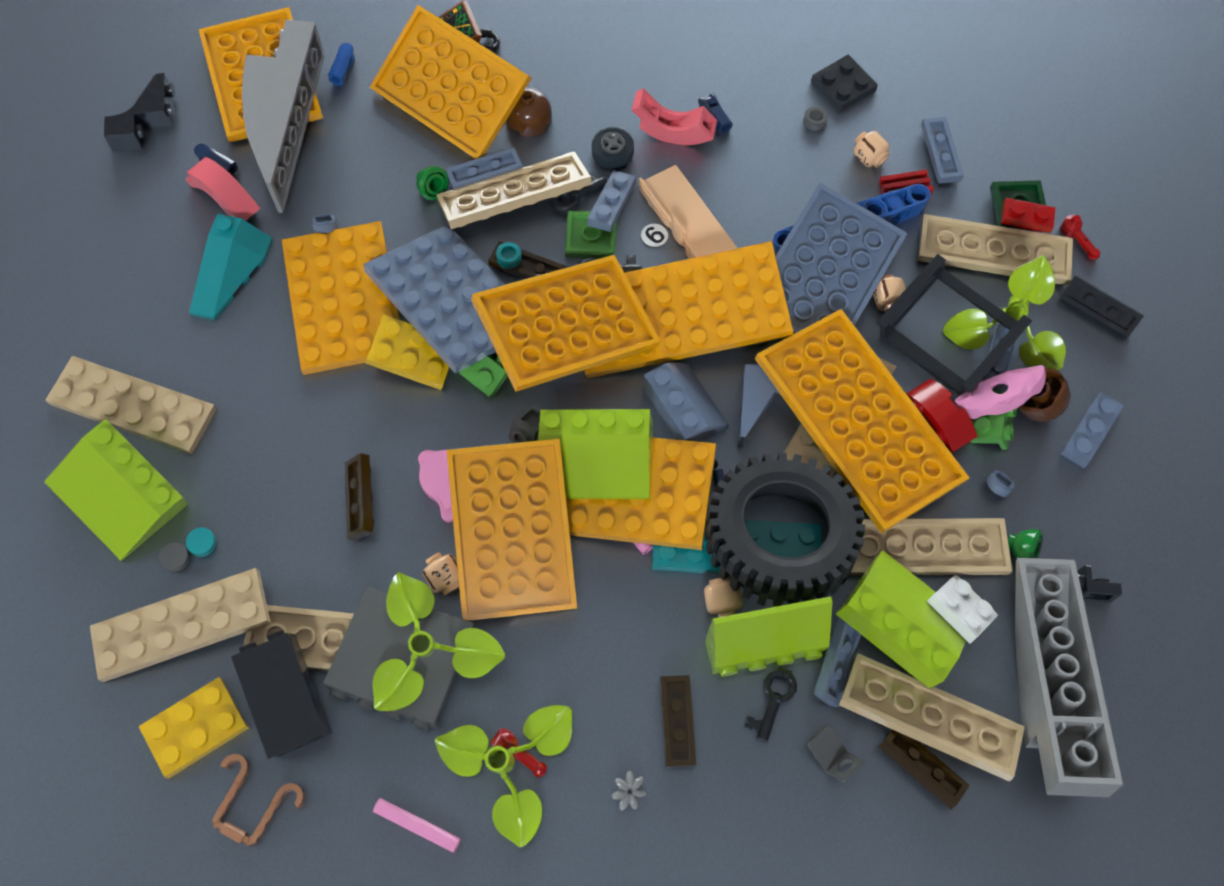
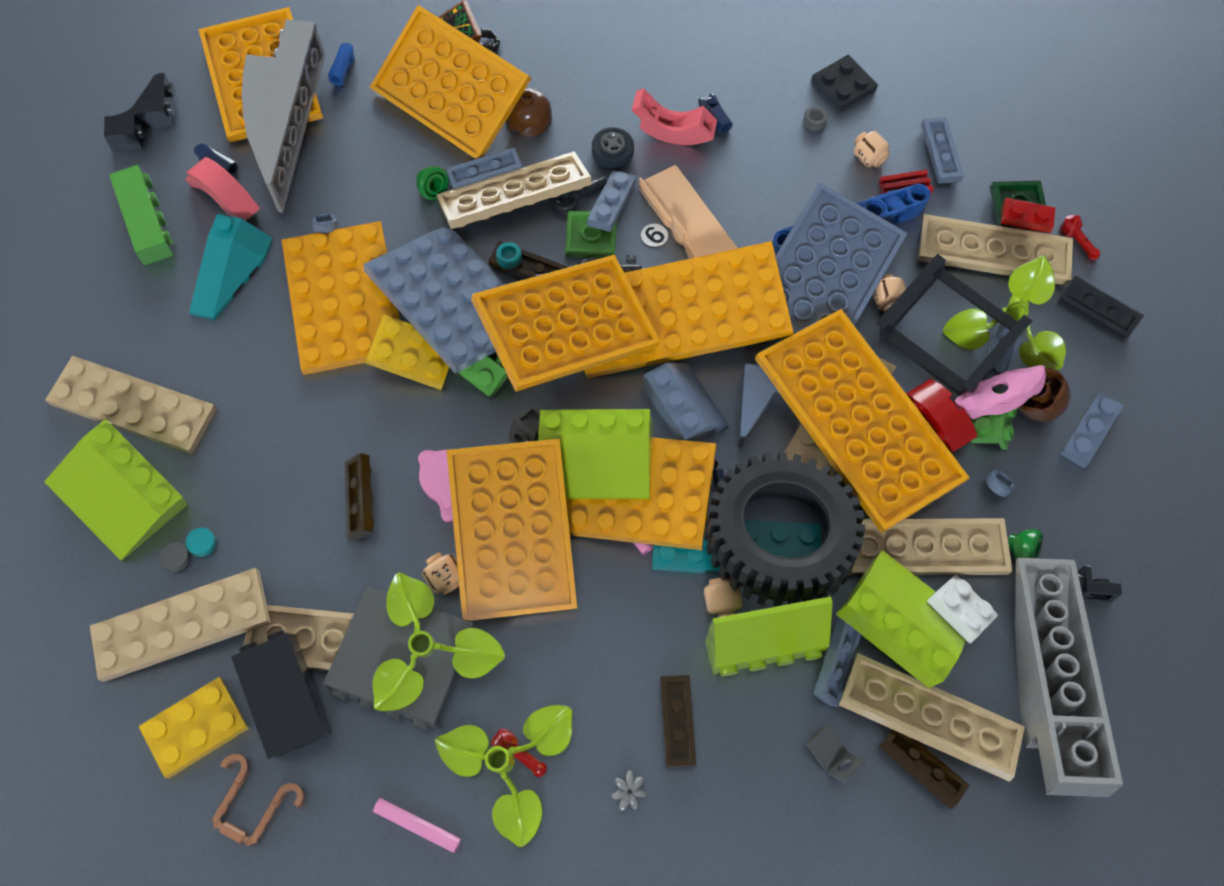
(141, 214): none -> bright green brick
(765, 726): black piece -> none

